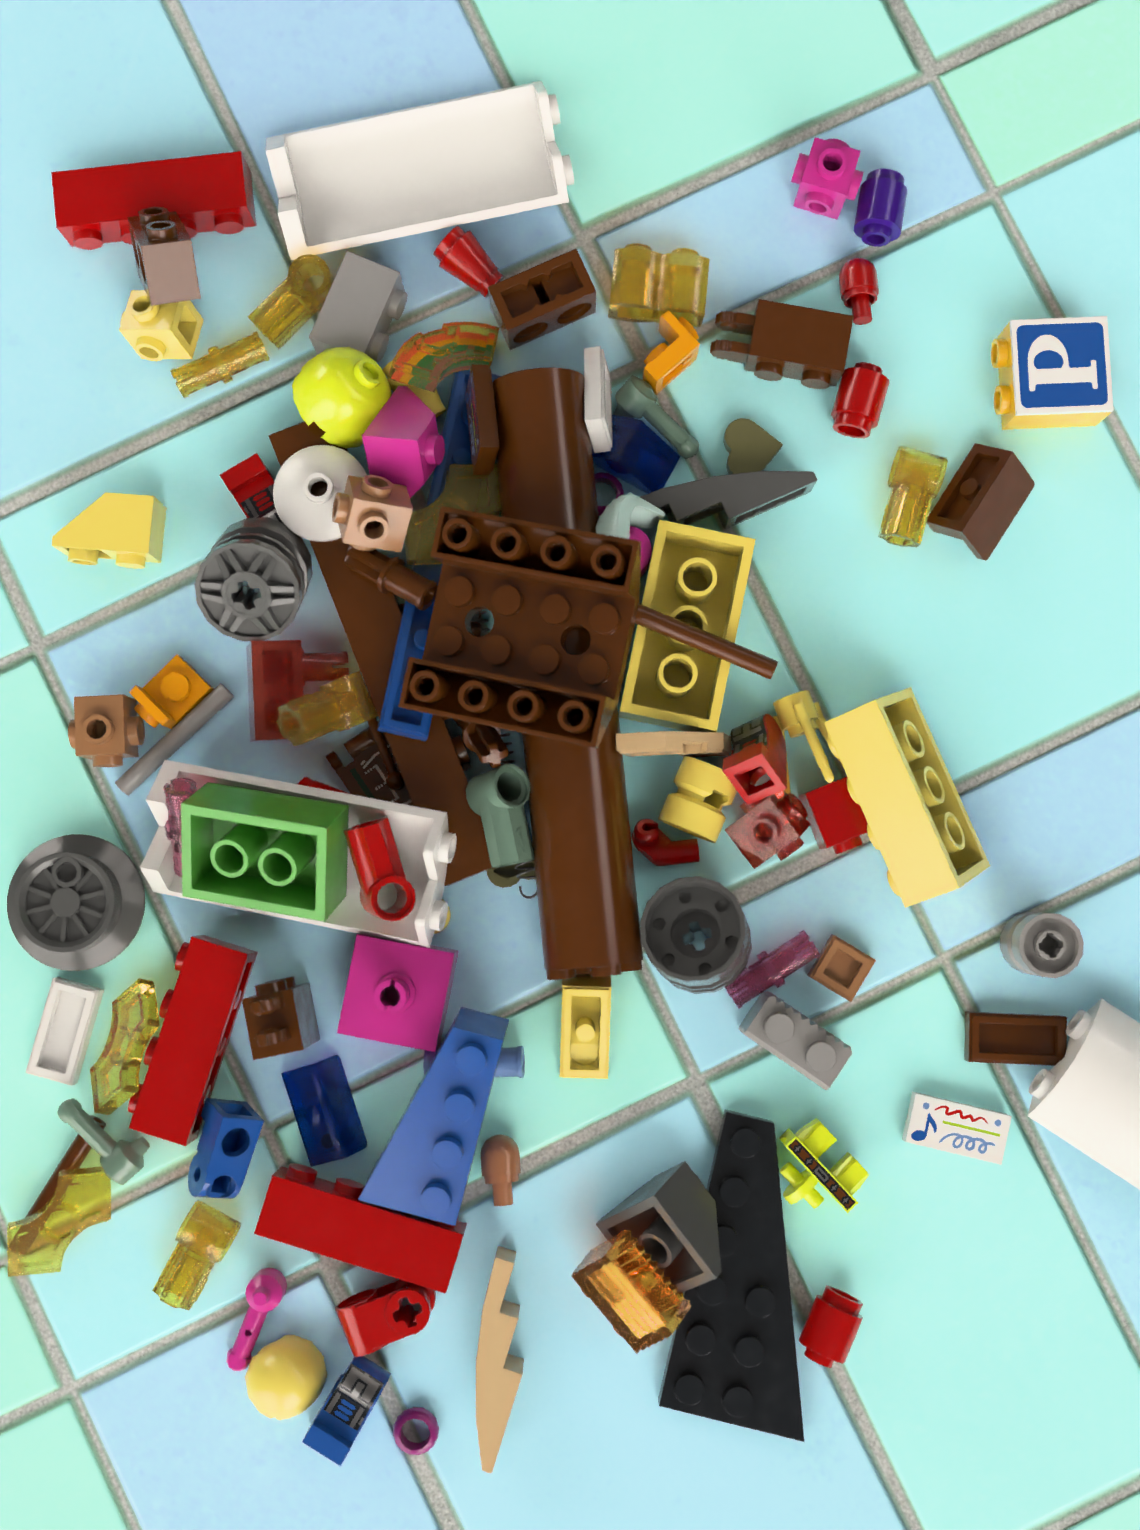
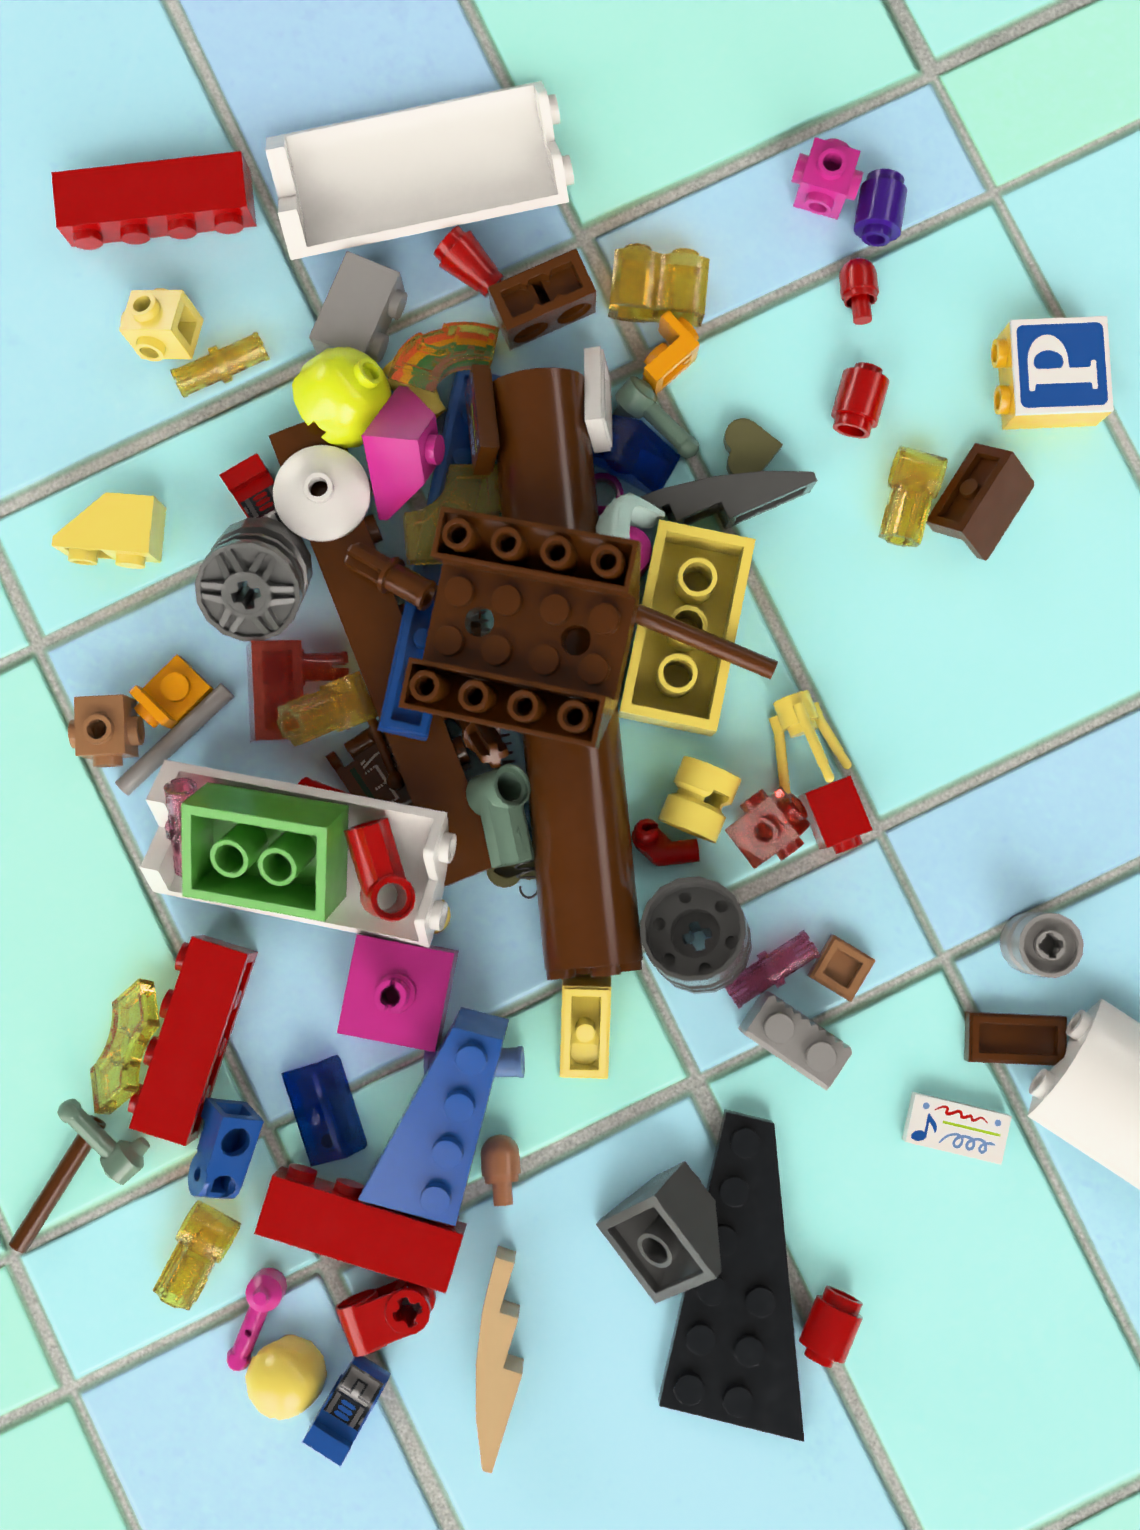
(41, 1239): clear yellow tile -> none
(64, 1031): white tile -> none
(76, 902): dark grey wheel -> none
(164, 256): brick -> none
(280, 1018): reddish brown hinge -> none
(289, 304): clear yellow piece -> none
(373, 513): medium nougat brick -> none
(411, 1447): magenta piece -> none
(631, 1291): clear orange brick -> none
(674, 742): tan tile -> none
(757, 751): red leg -> none
(787, 343): reddish brown hinge -> none
(839, 1181): neon yellow hips -> none
(906, 797): light yellow brick -> none

